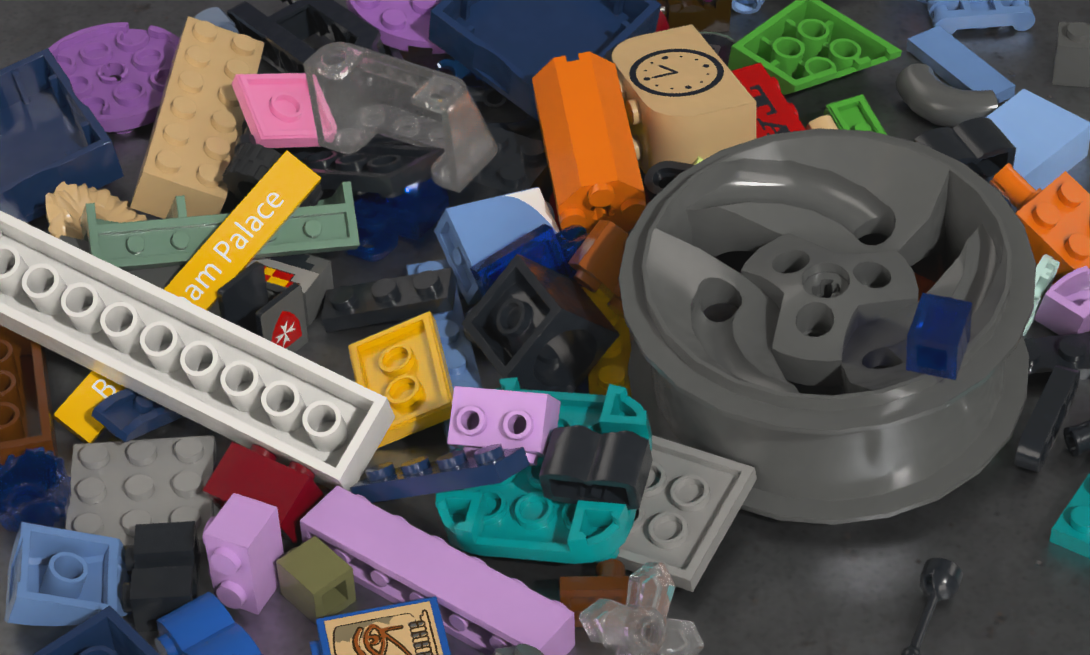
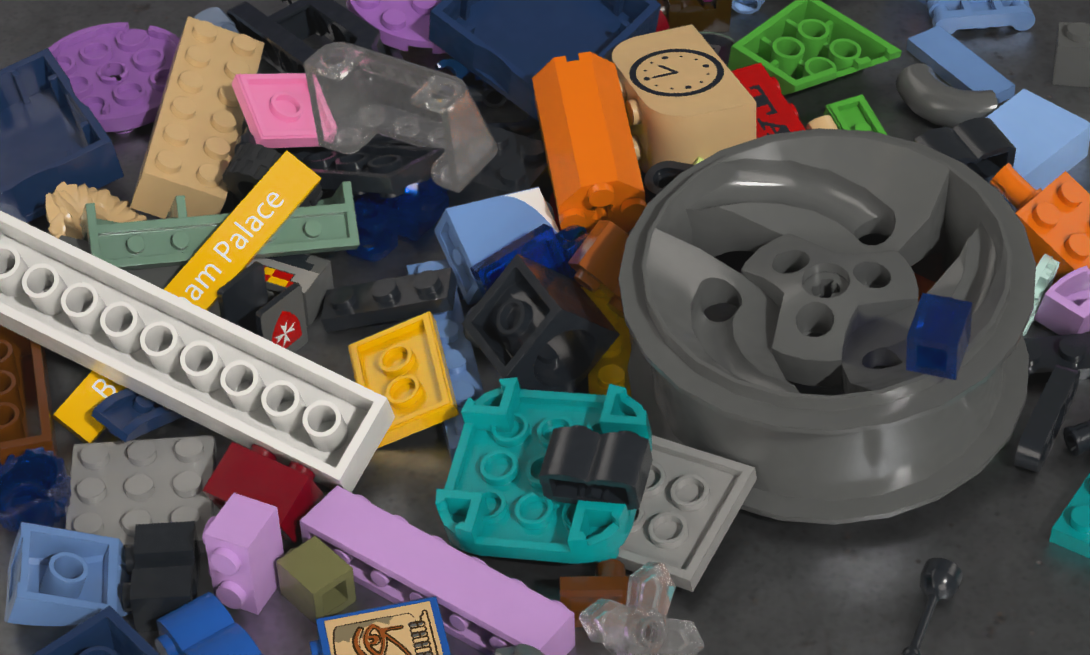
(447, 473): dark blue plate -> none
(502, 417): lavender brick -> none

